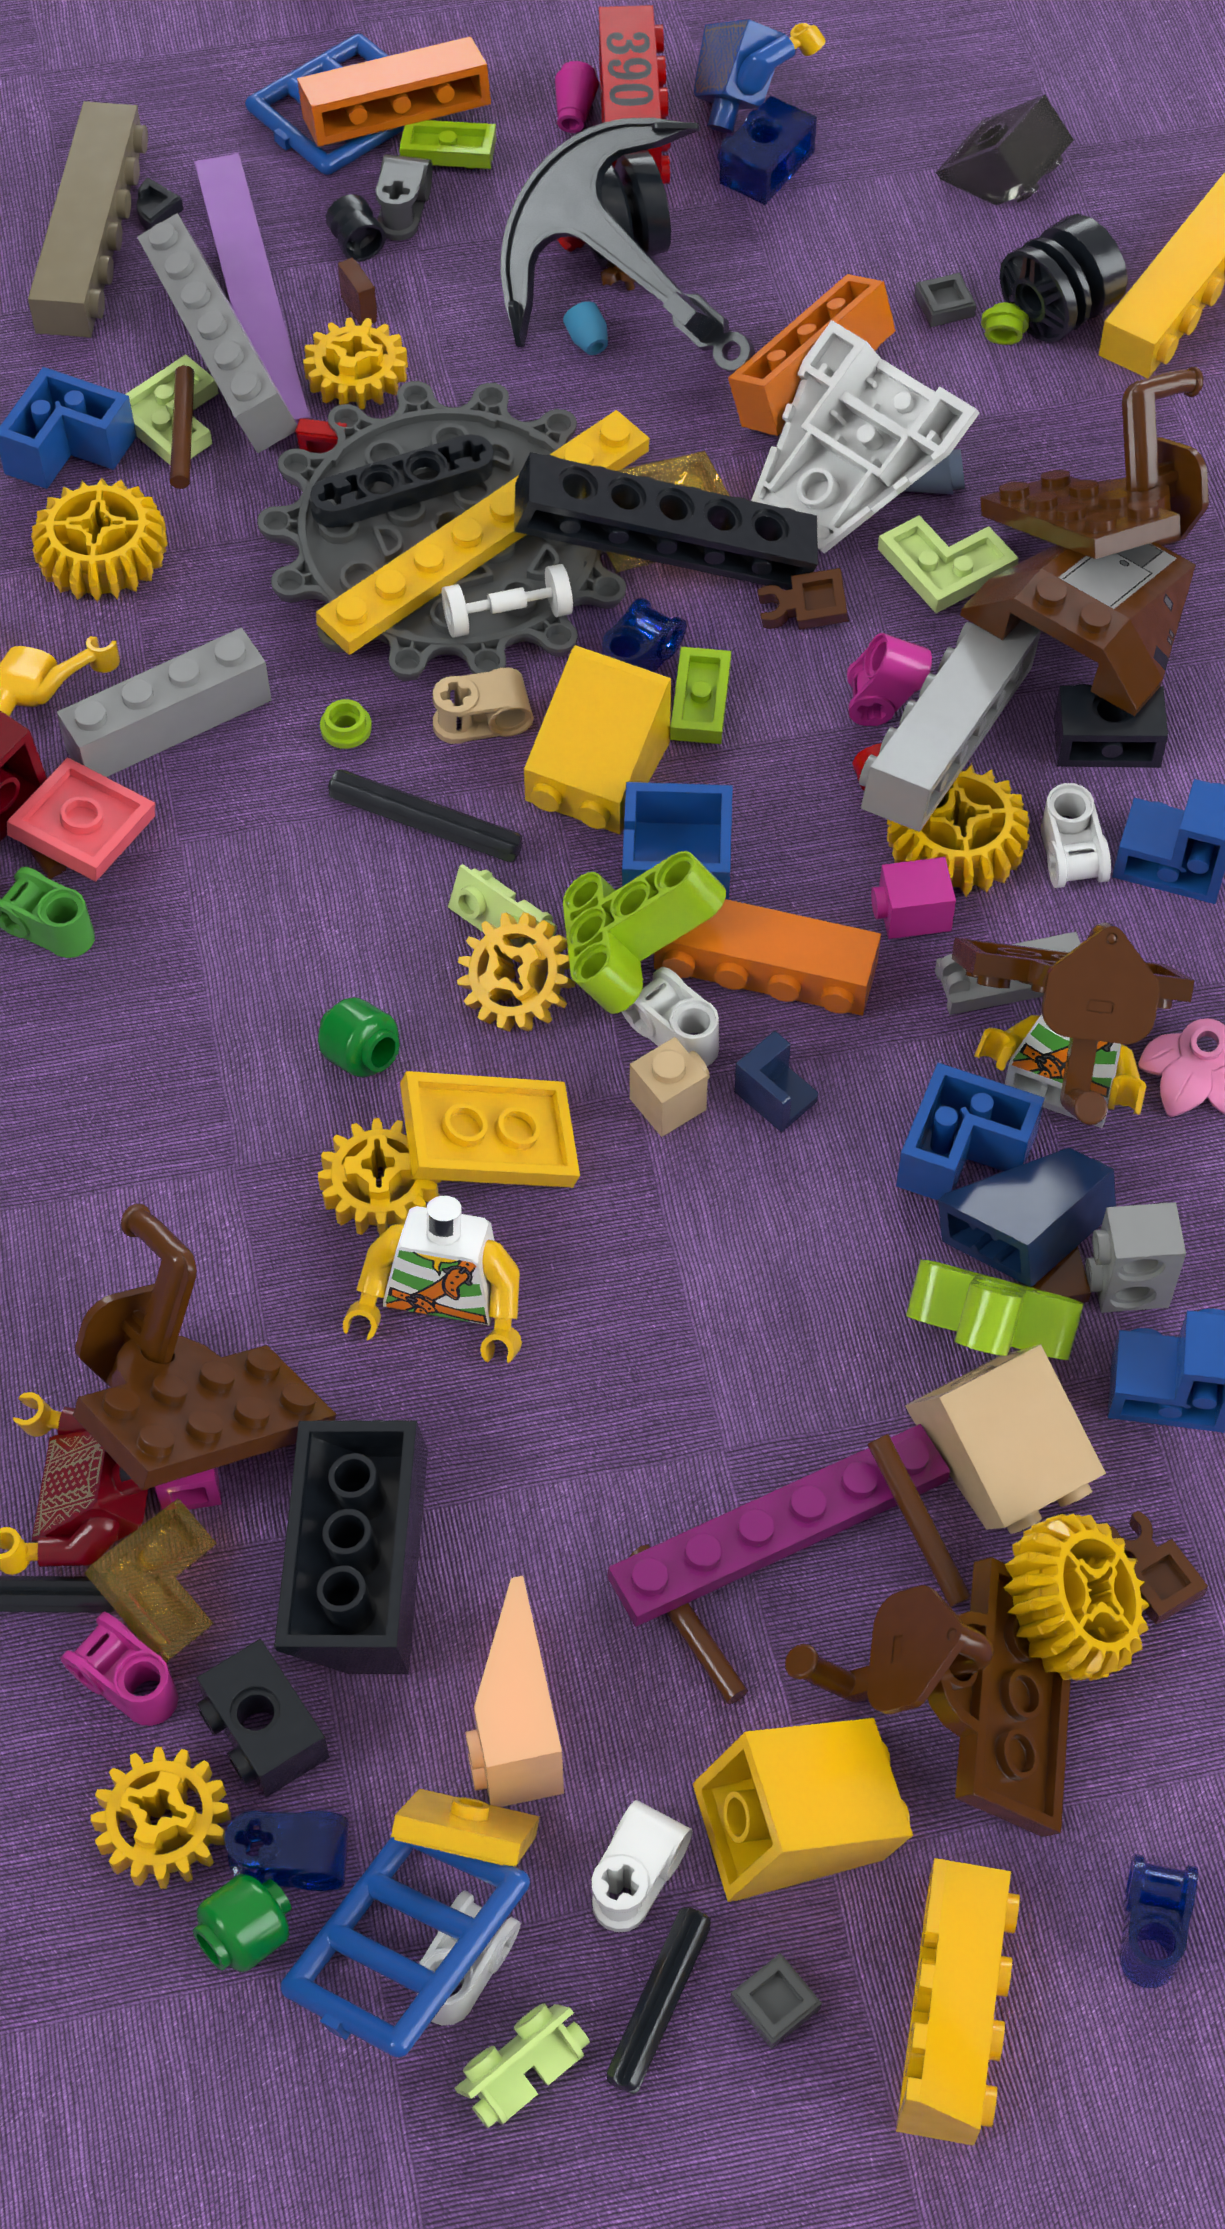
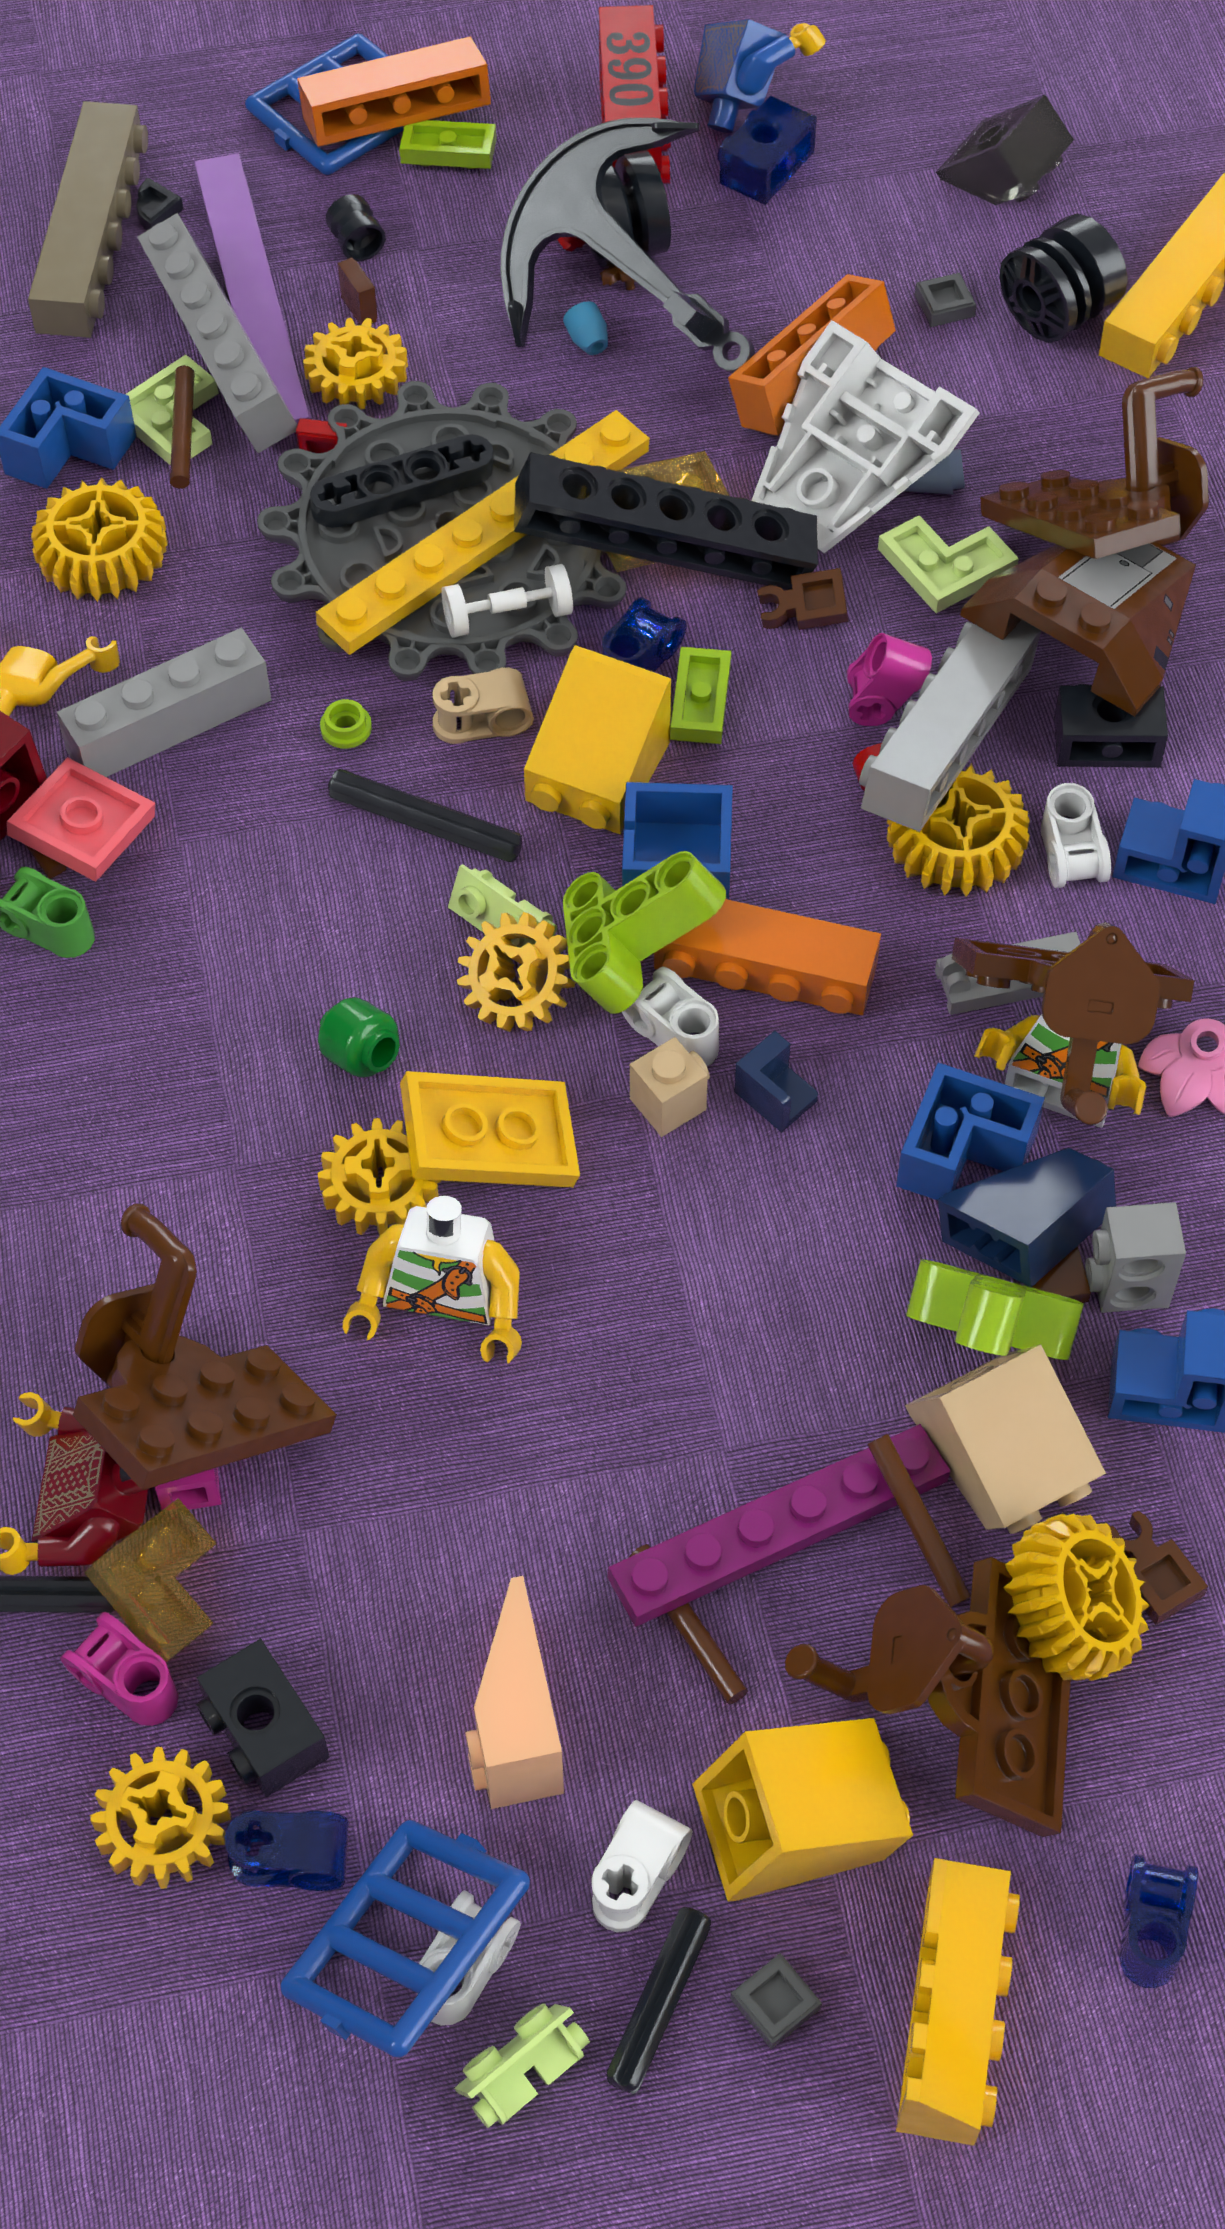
(242, 1923): green head -> none
(353, 1545): black slope -> none
(402, 193): dark grey piece -> none
(465, 1827): yellow plate -> none
(575, 92): dark pink cone -> none
(915, 898): dark pink brick -> none
(1004, 323): lime plate -> none

